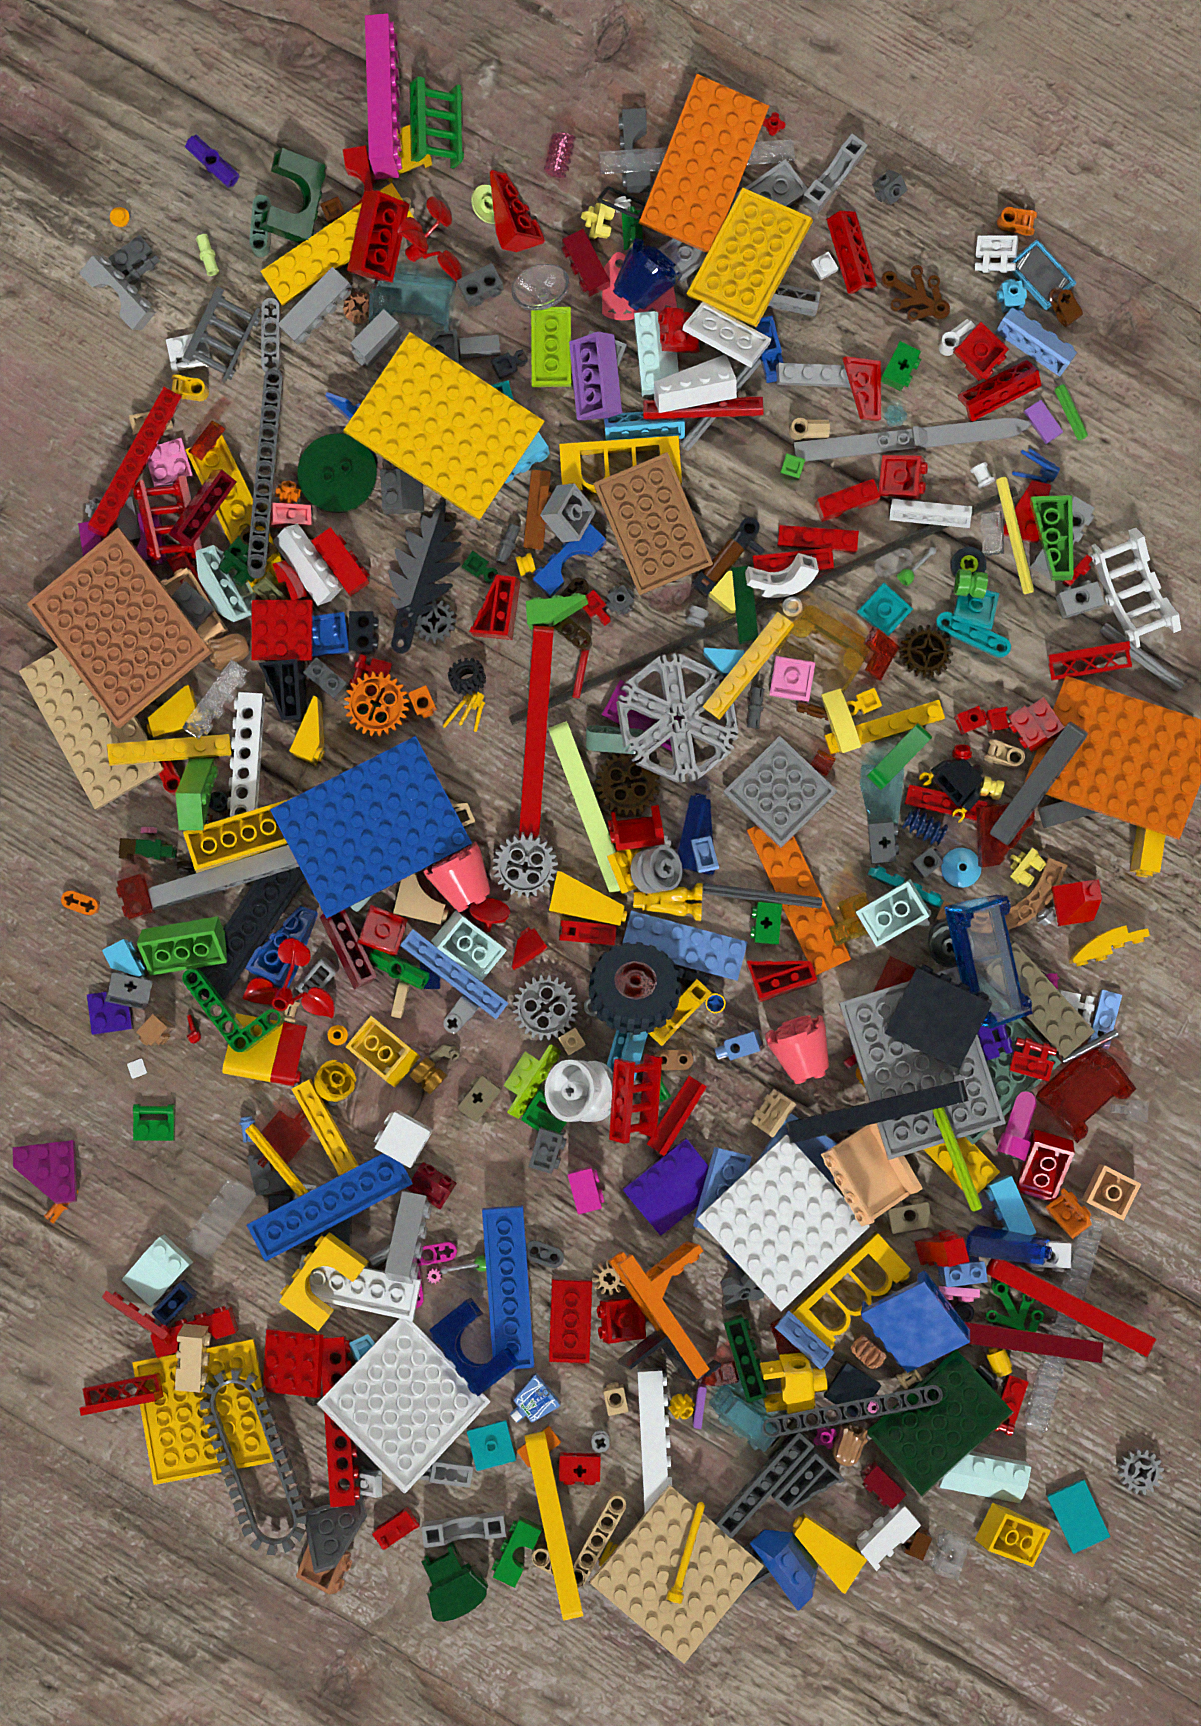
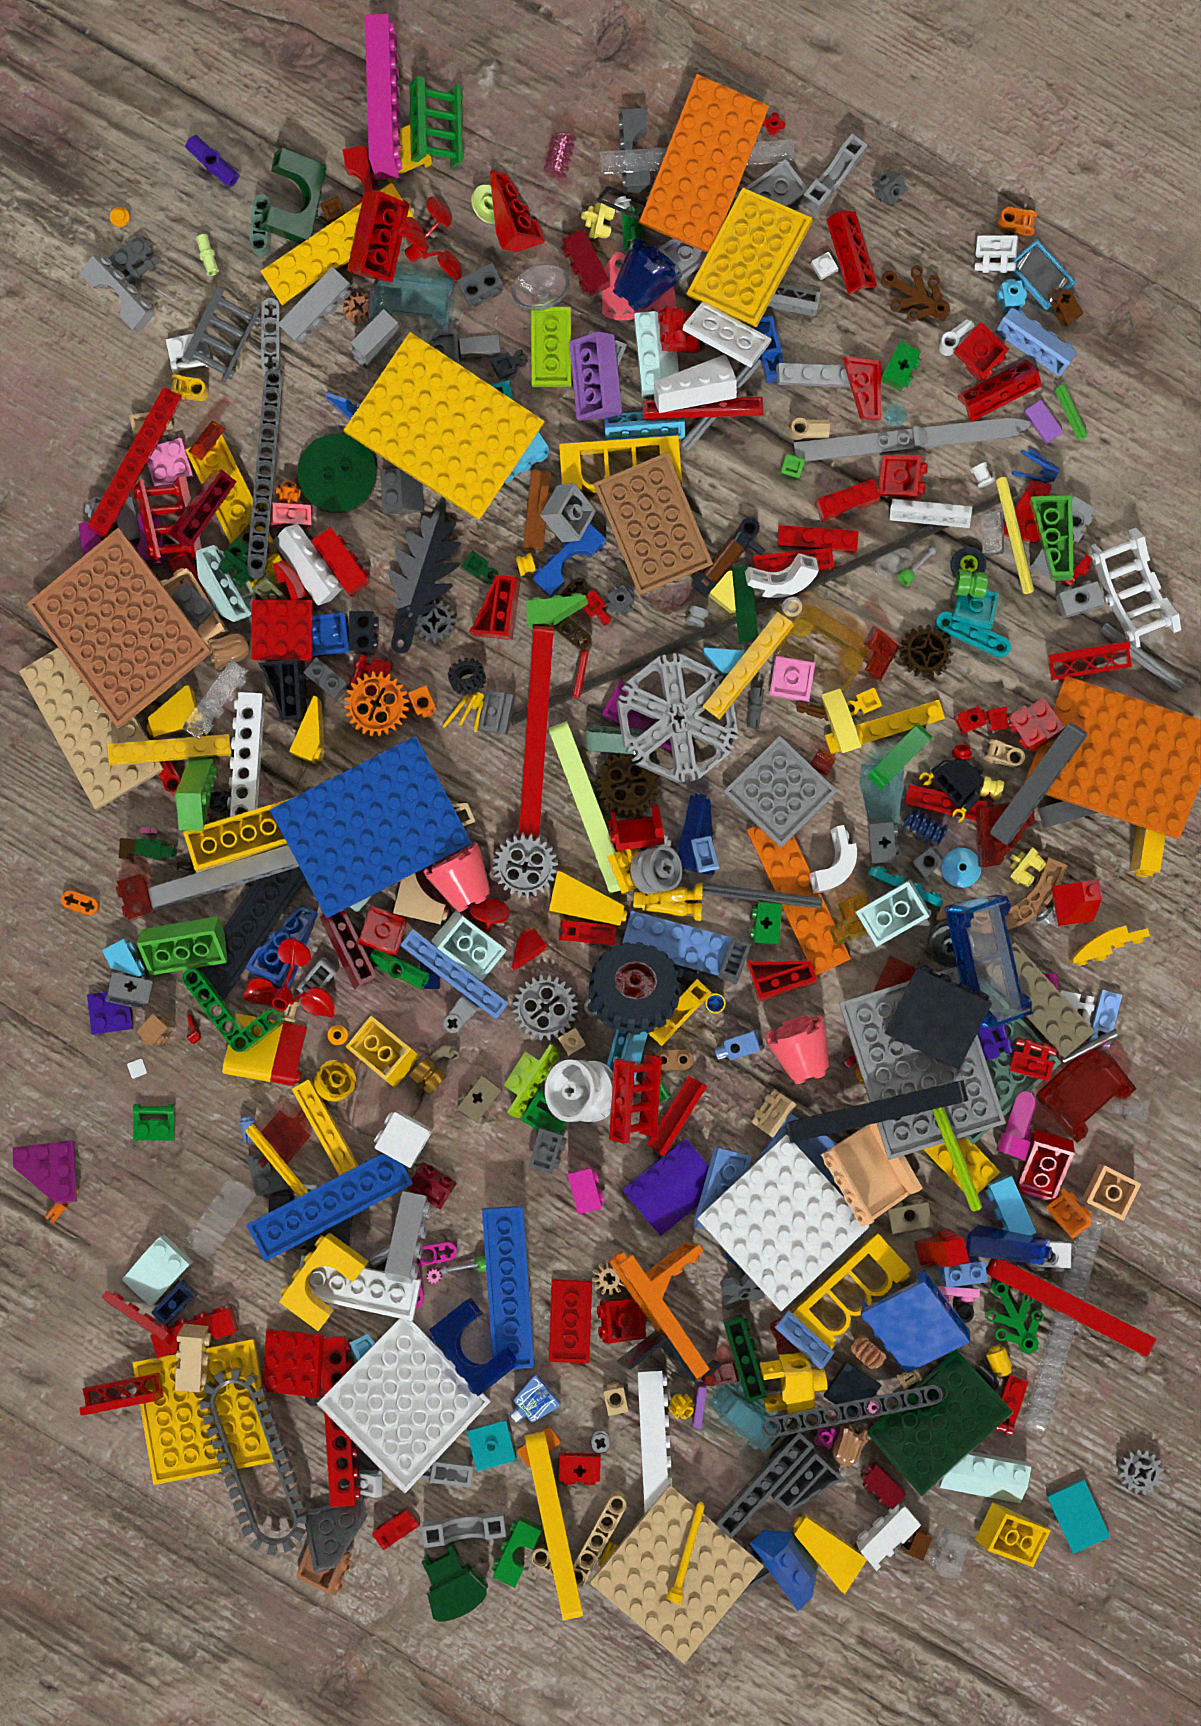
(400, 999): tan beam -> none
(497, 712): none -> flat silver plate
(507, 544): dark grey pin -> none
(544, 1253): dark grey plate -> none
(728, 976): none -> dark grey slope
(842, 866): none -> white arch
(885, 609): teal plate -> none
(1035, 1343): dark red tile -> none

